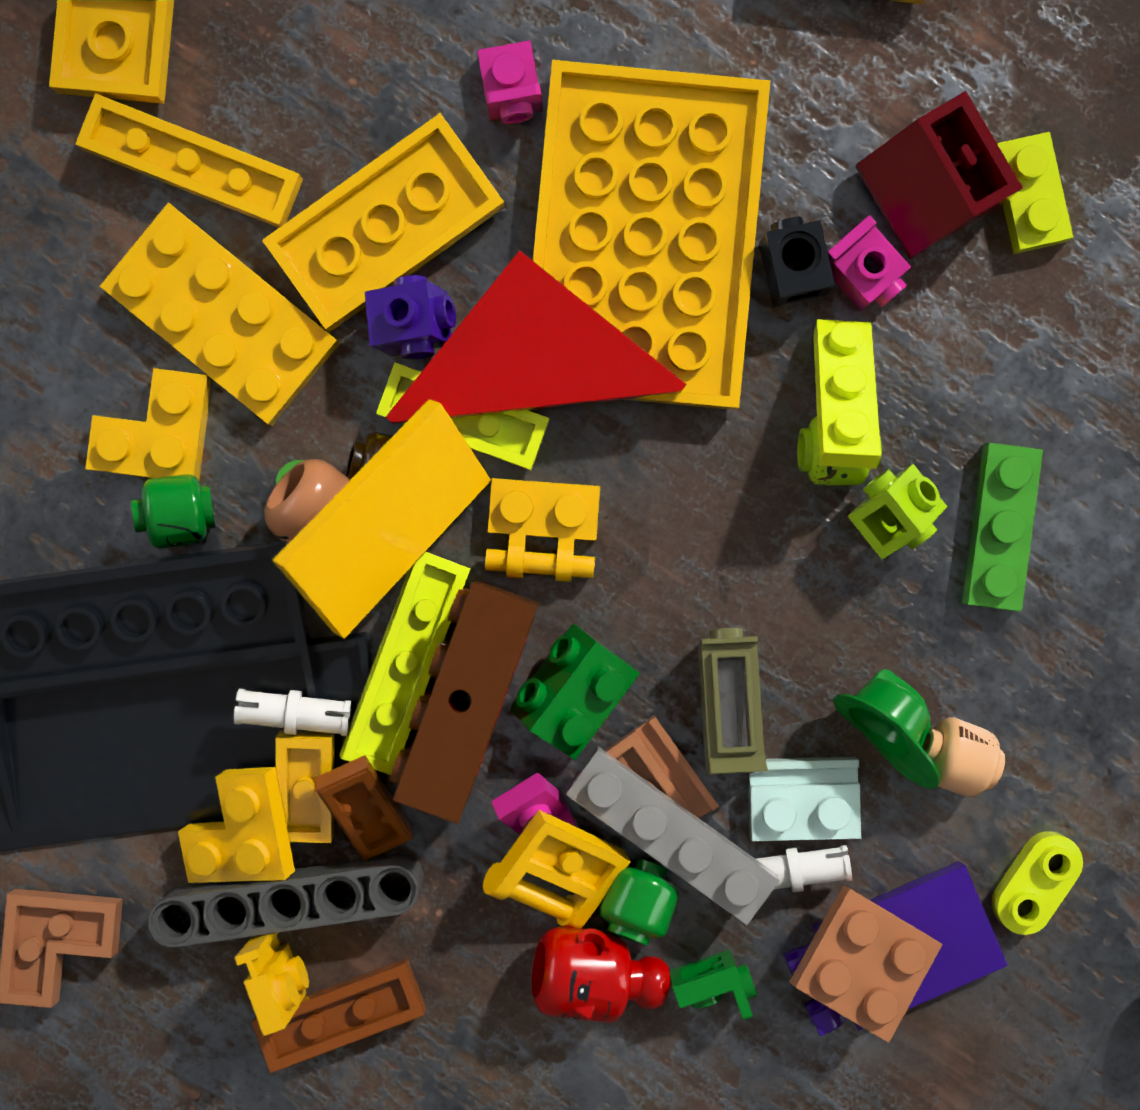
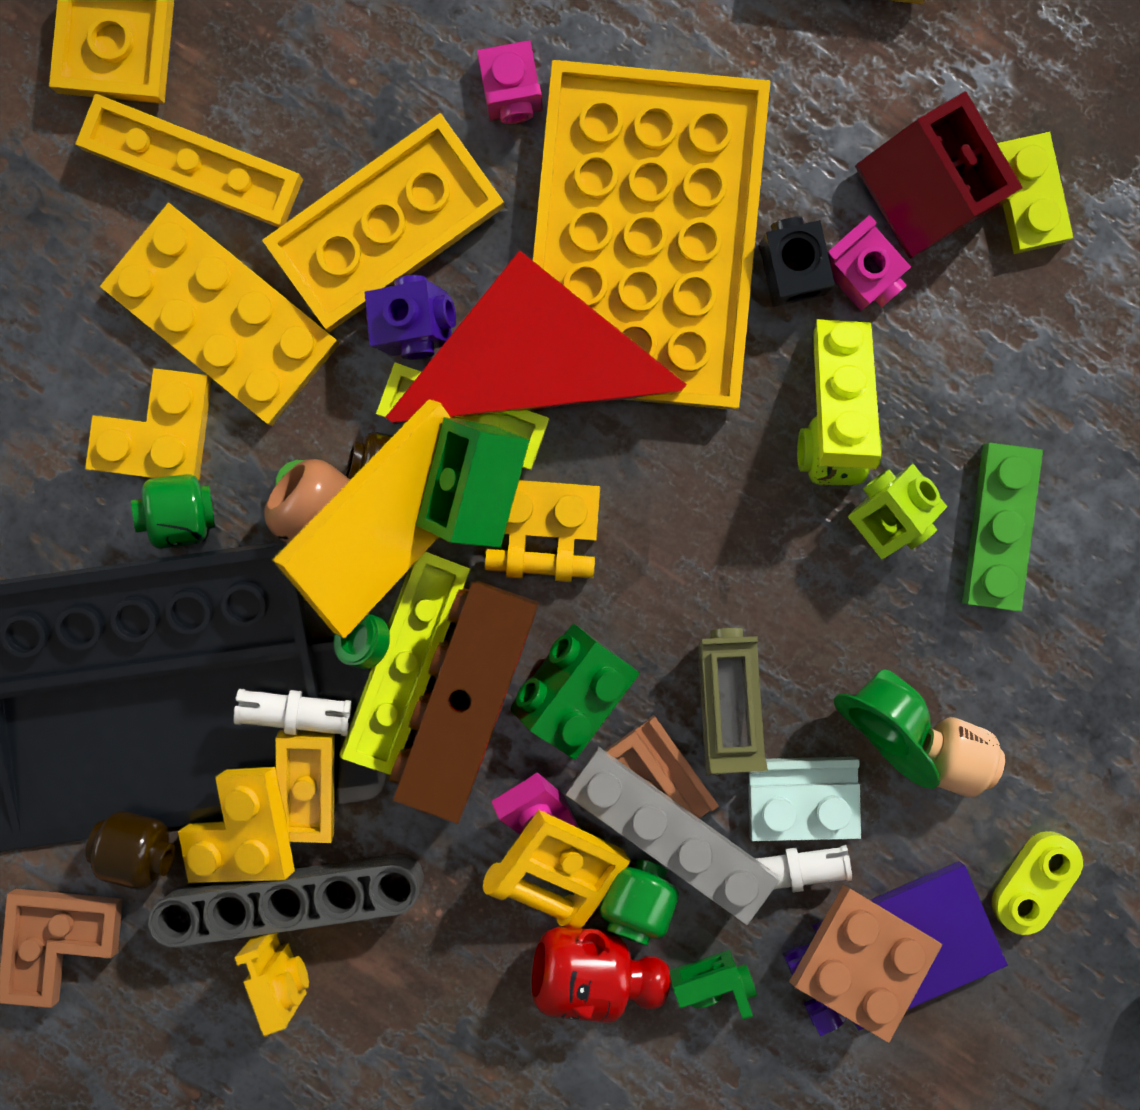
(129, 850): none -> dark brown head
(344, 1015): dark orange plate -> none
(363, 807): dark orange plate -> none
(364, 644): none -> green tile
(472, 483): none -> green brick

